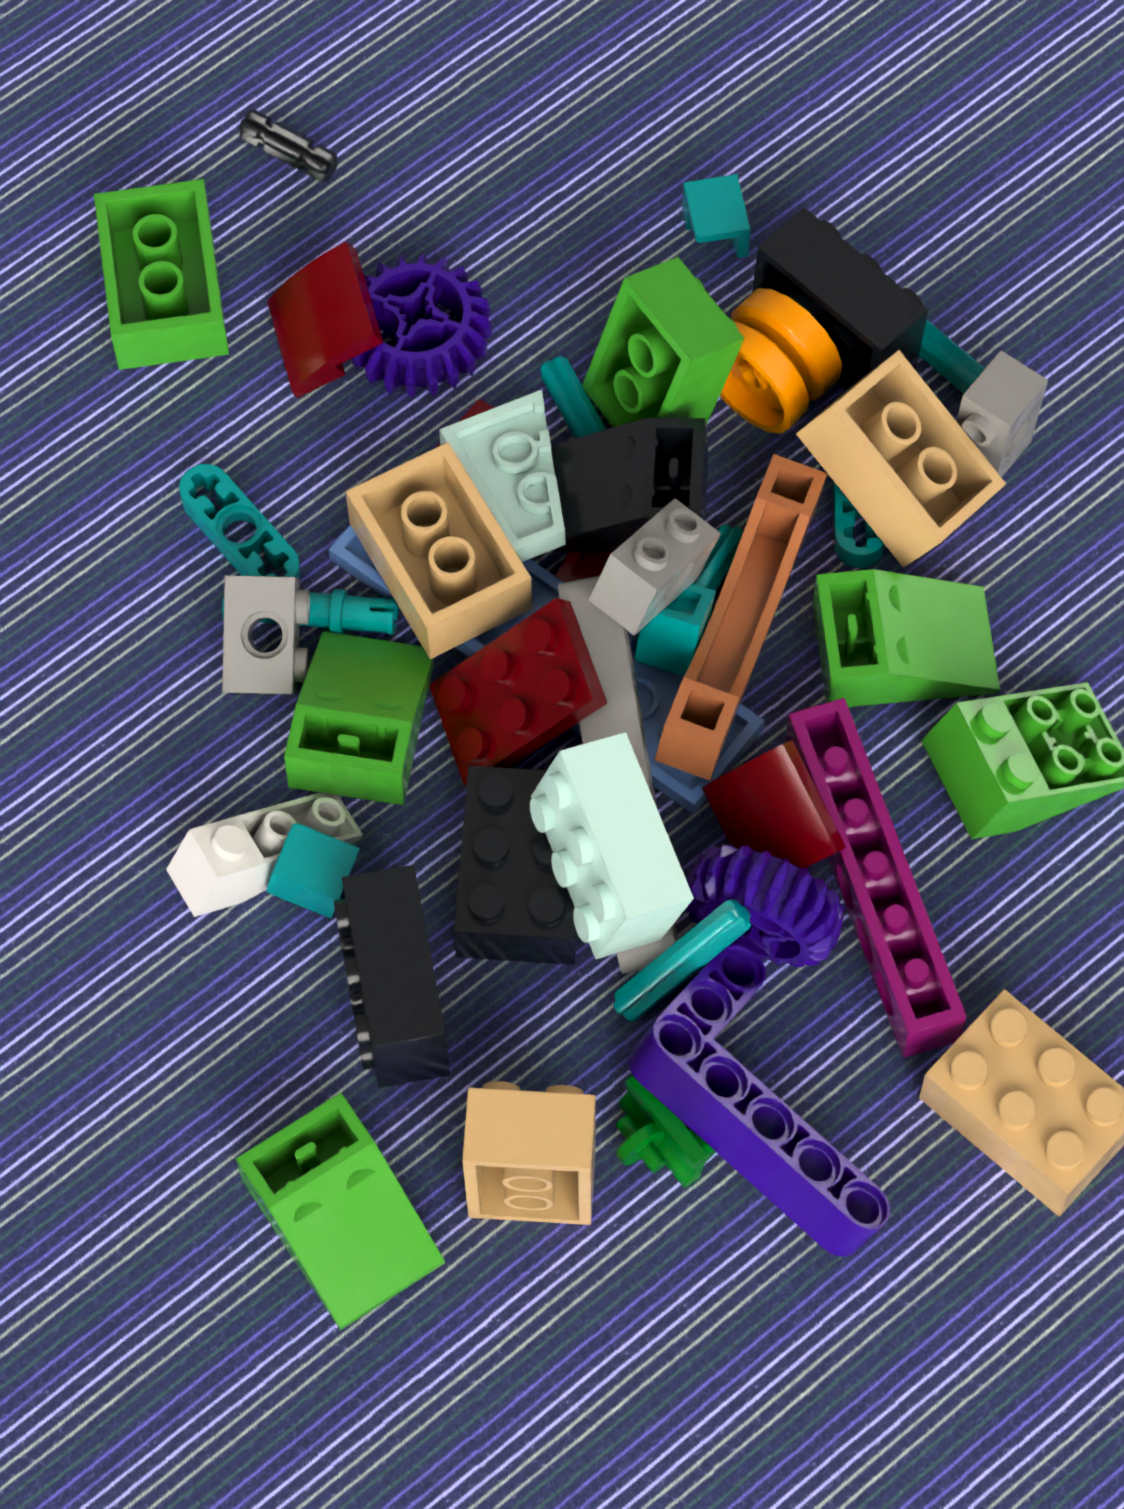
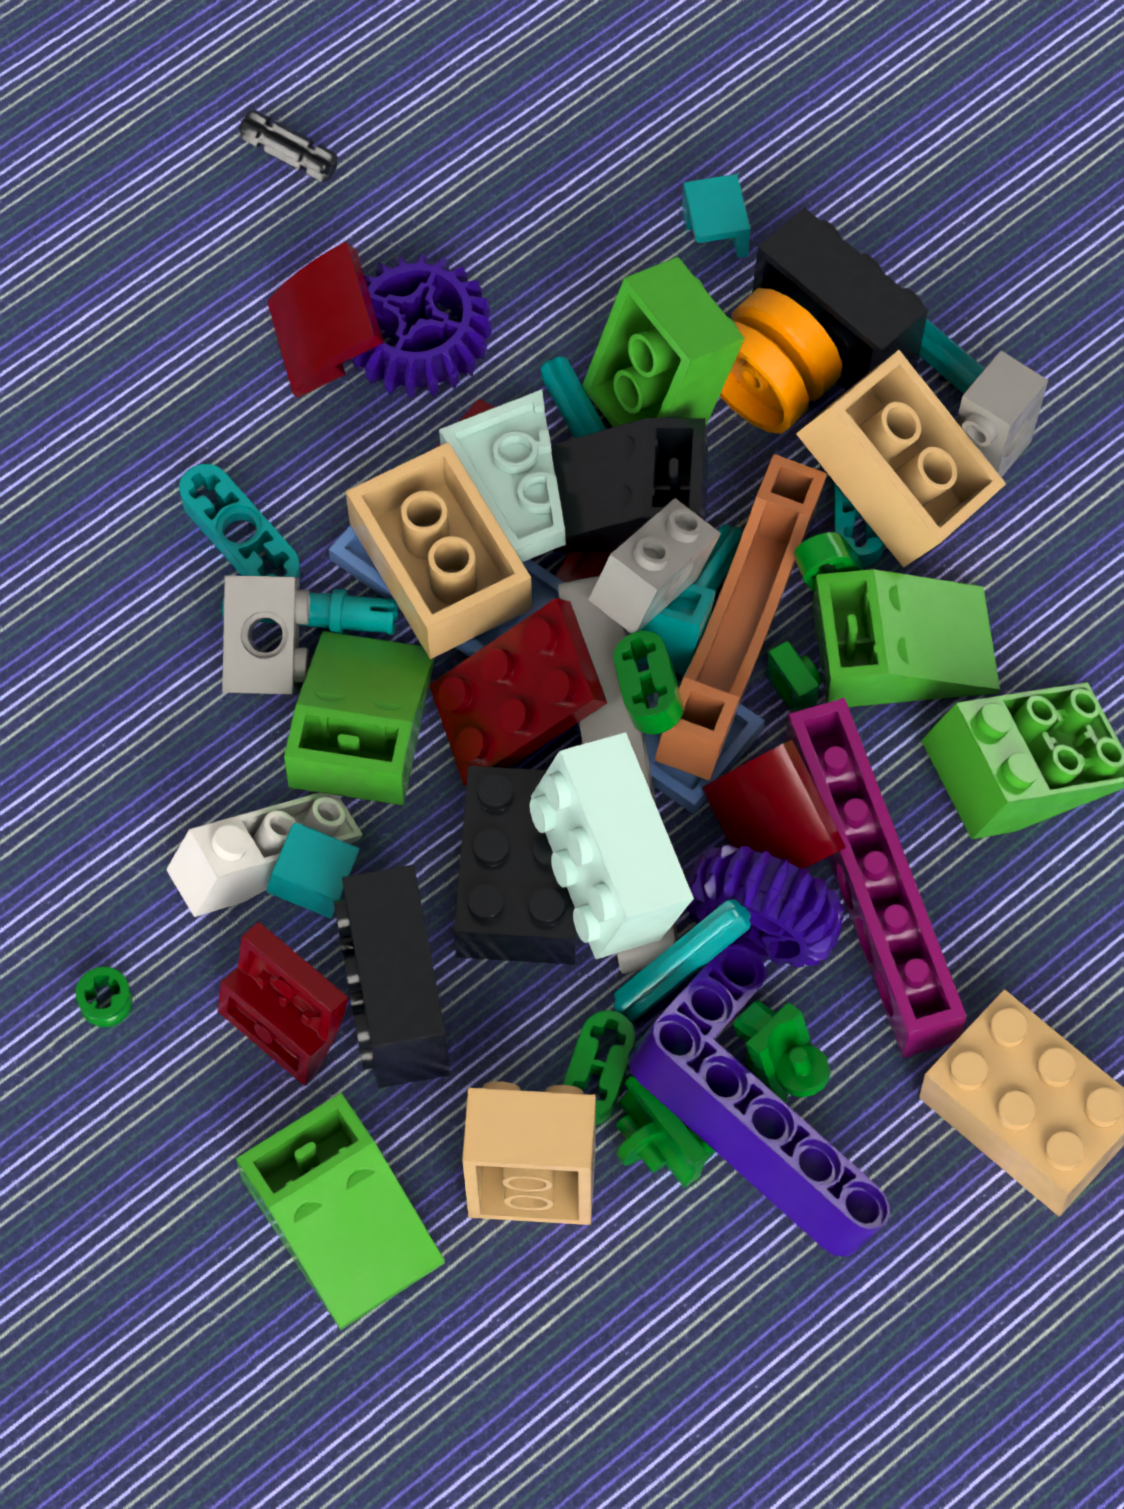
(120, 1003): none -> green bush
(160, 274): bright green brick -> none
(282, 1003): none -> dark red slope
(611, 1072): none -> green beam
(637, 685): none -> green beam
(782, 1051): none -> green hips
(793, 677): none -> green plate
(824, 555): none -> green beam

